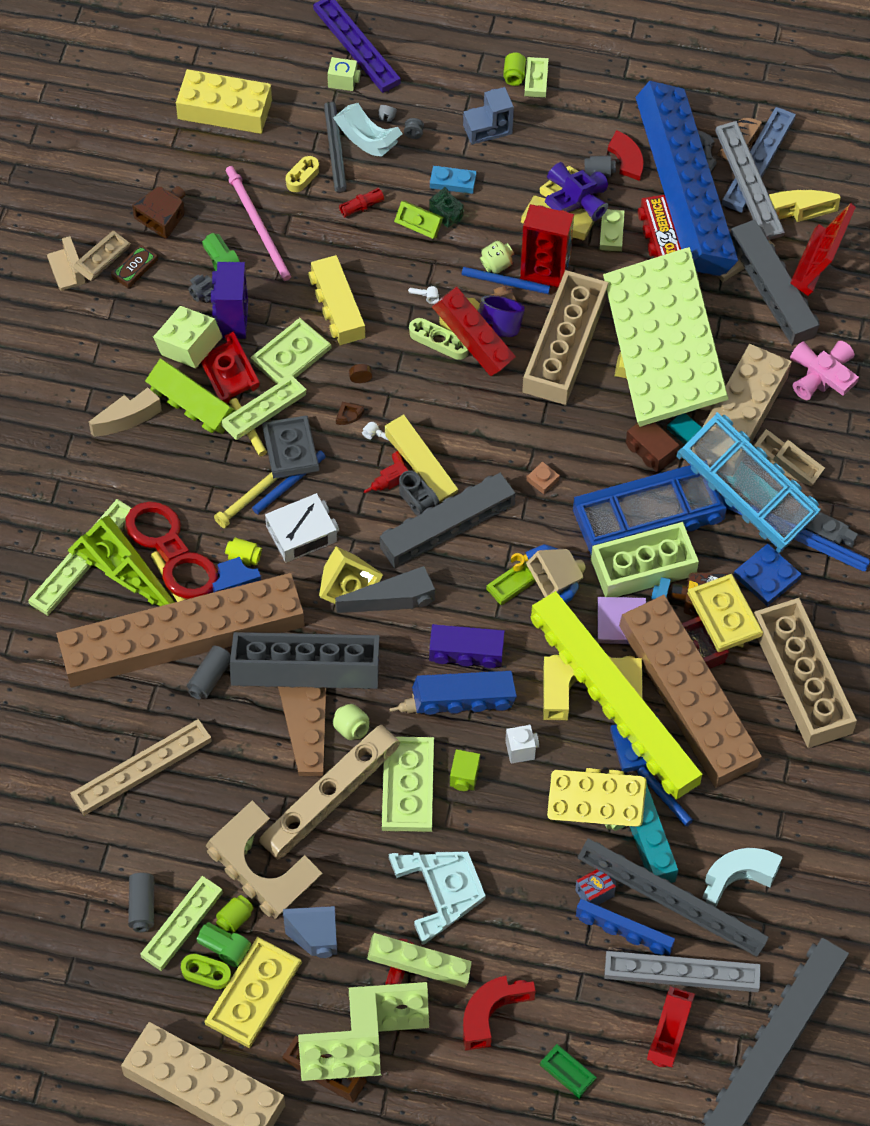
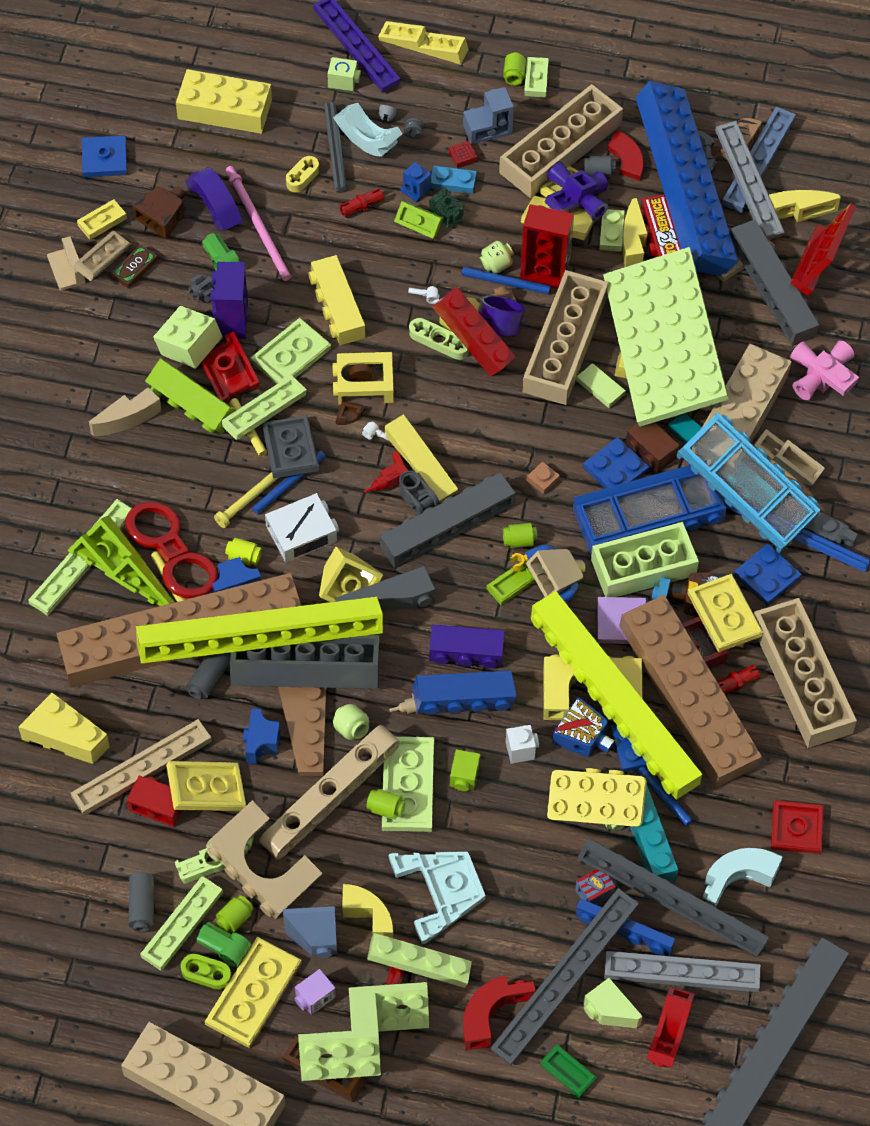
(64, 729): none -> light yellow wedge
(102, 219): none -> light yellow plate
(104, 156): none -> blue plate
(153, 801): none -> red brick
(197, 866): none -> yellowish green piece
(206, 786): none -> light yellow tile
(216, 197): none -> dark purple arch
(259, 629): none -> neon yellow brick
(261, 737): none -> blue brick
(314, 992): none -> lavender brick
(364, 904): none -> light yellow brick
(371, 388): none -> light yellow panel
(385, 803): none -> lime brick
(416, 182): none -> blue brick
(417, 39): none -> light yellow slope
(462, 154): none -> tile
(519, 535): none -> lime brick
(562, 139): none -> tan brick
(564, 977): none -> dark grey plate
(583, 730): none -> torso
(600, 385): none -> yellowish green tile
(611, 1007): none -> yellowish green slope
(615, 465): none -> blue plate
(633, 235): none -> light yellow slope
(737, 679): none -> red pin
(797, 827): none -> red tile

